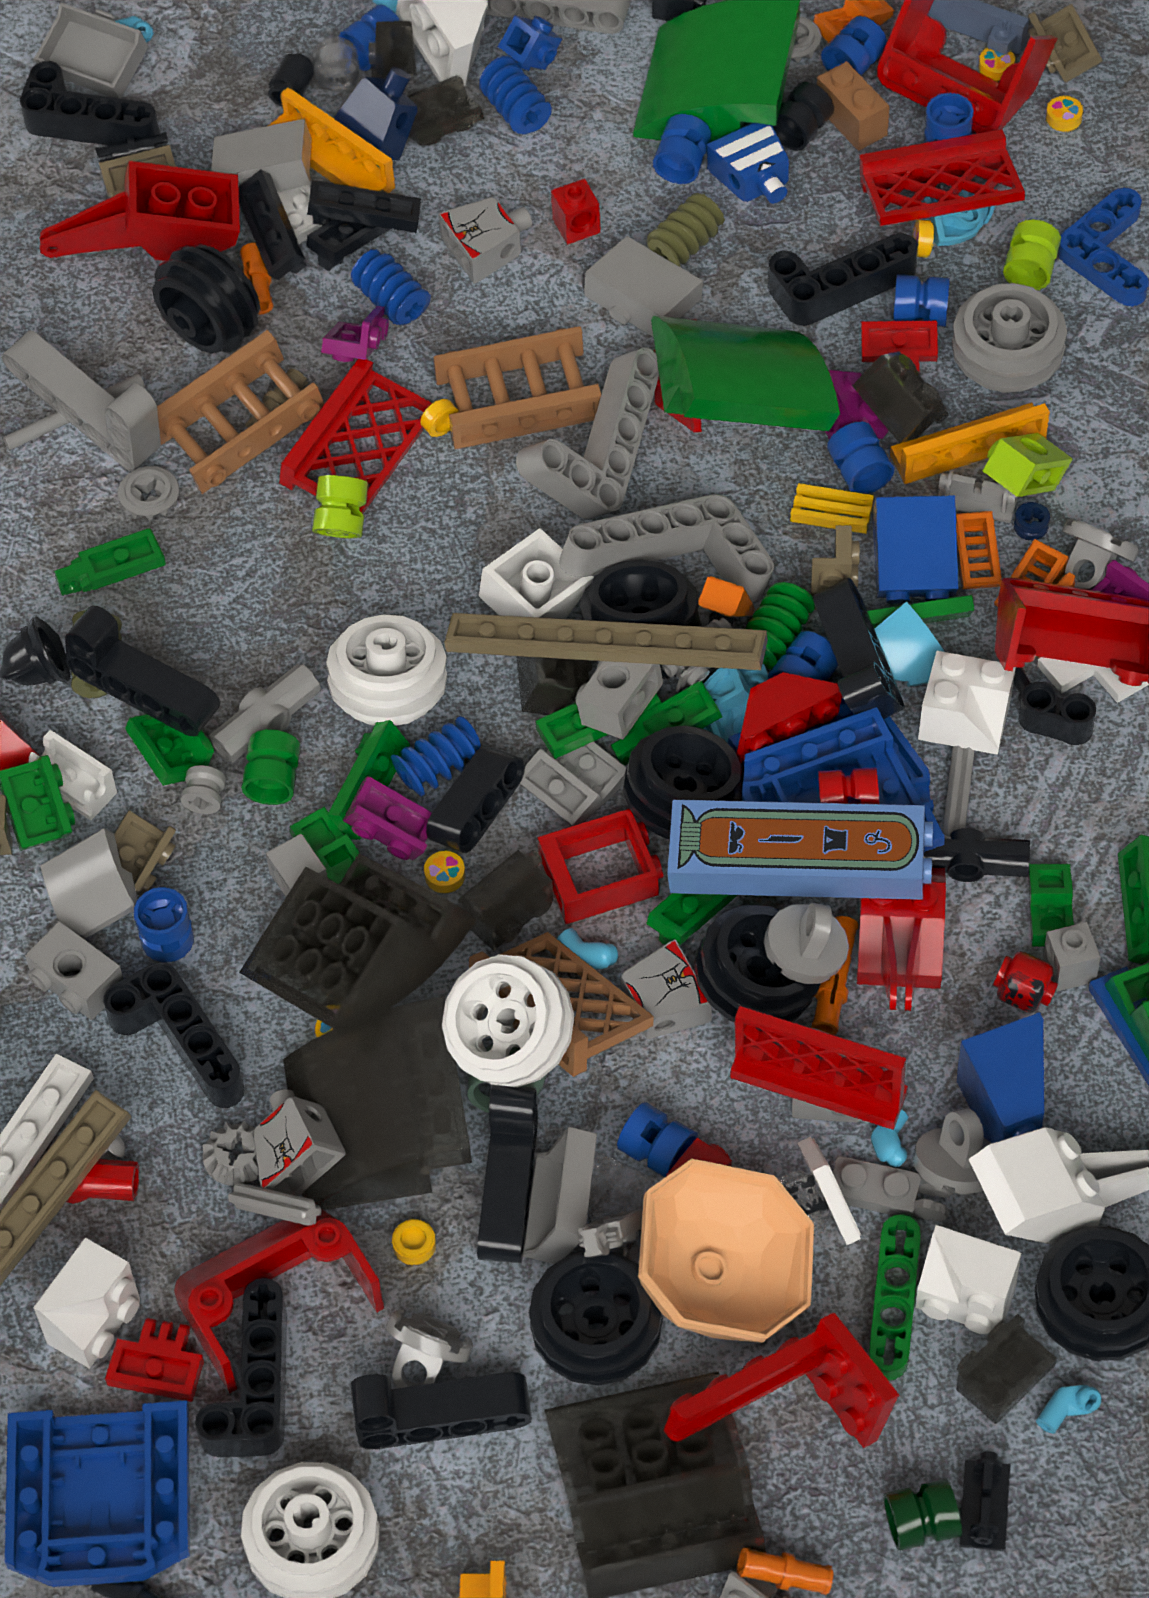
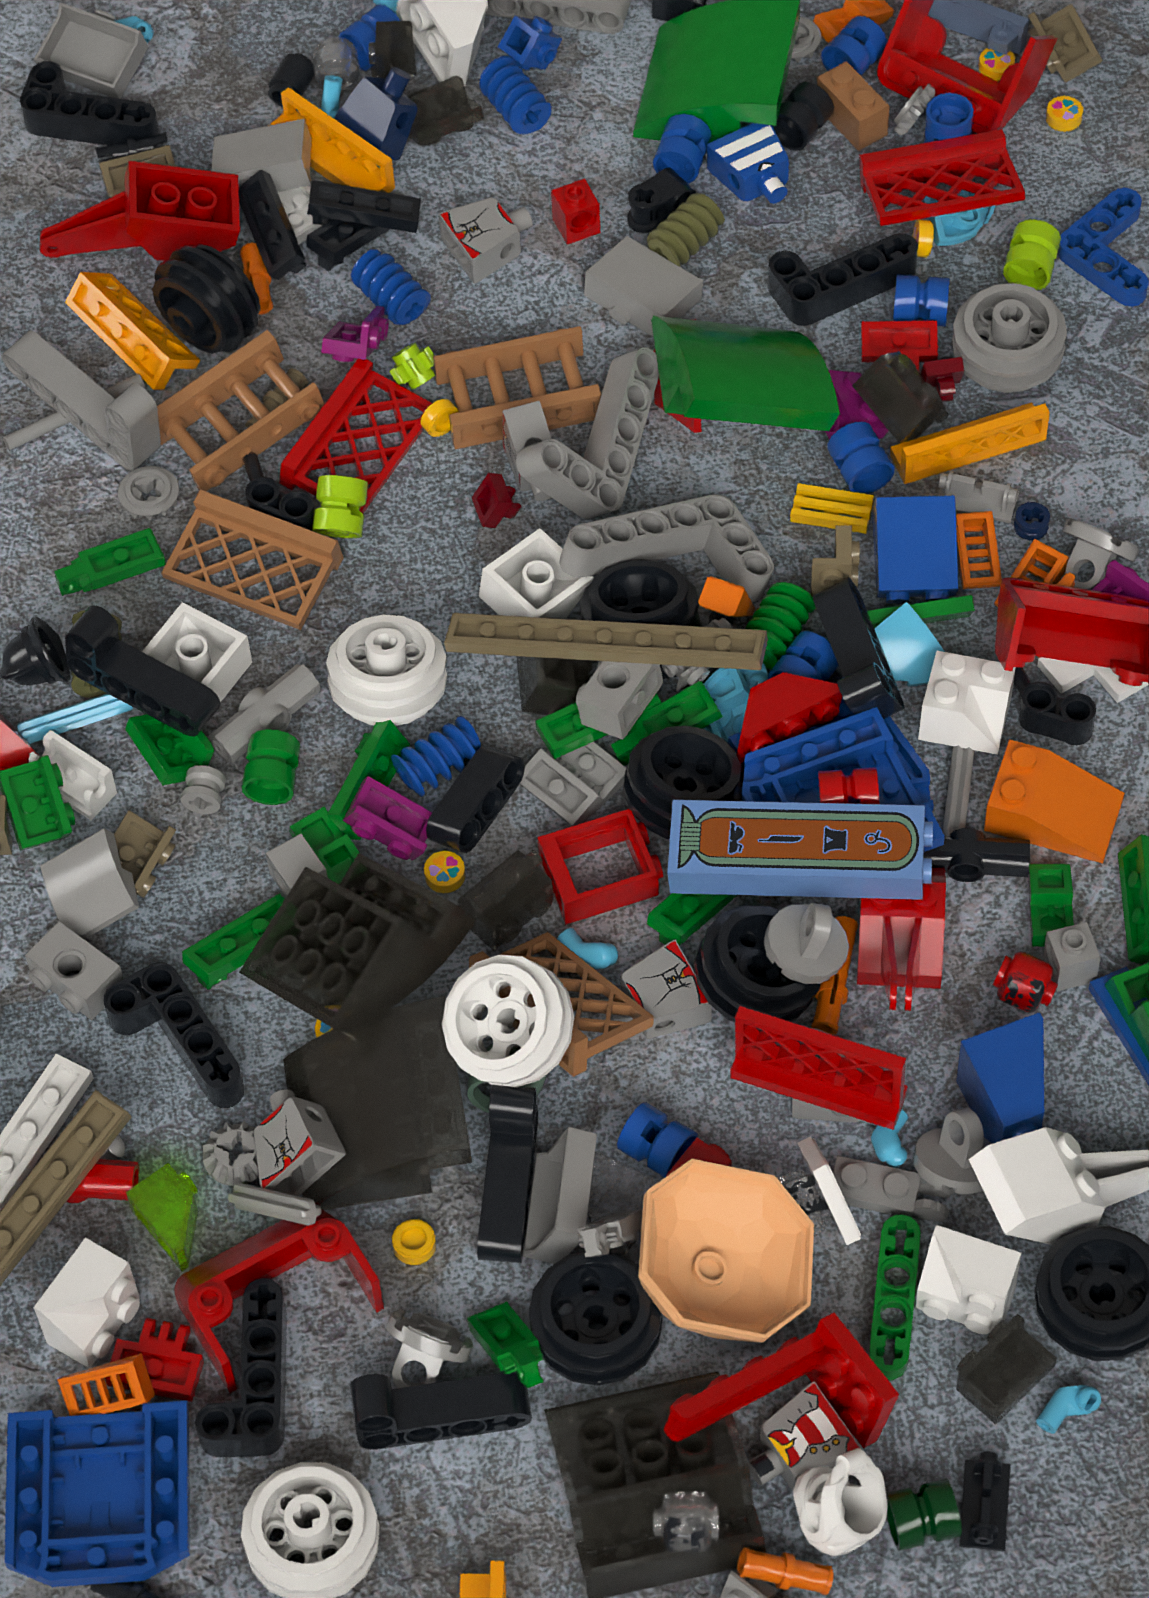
(72, 717): none -> medium azure axle
(129, 328): none -> light orange fence
(136, 1376): none -> orange slope
(164, 924): blue wheel -> none
(167, 1211): none -> clear neon green slope
(202, 649): none -> white slope
(230, 945): none -> green hinge
(259, 529): none -> medium nougat fence
(265, 496): none -> black beam
(331, 94): none -> medium azure arm
(413, 365): none -> lime gear
(494, 501): none -> dark red tile
(508, 1342): none -> green hinge
(522, 428): none -> light grey torso
(656, 199): none -> black piece
(687, 1521): none -> clear head
(800, 1438): none -> torso
(839, 1514): none -> white helmet
(913, 109): none -> light grey gear
(943, 375): none -> dark red tile
(1026, 464): lime brick -> none
(1052, 803): none -> orange slope

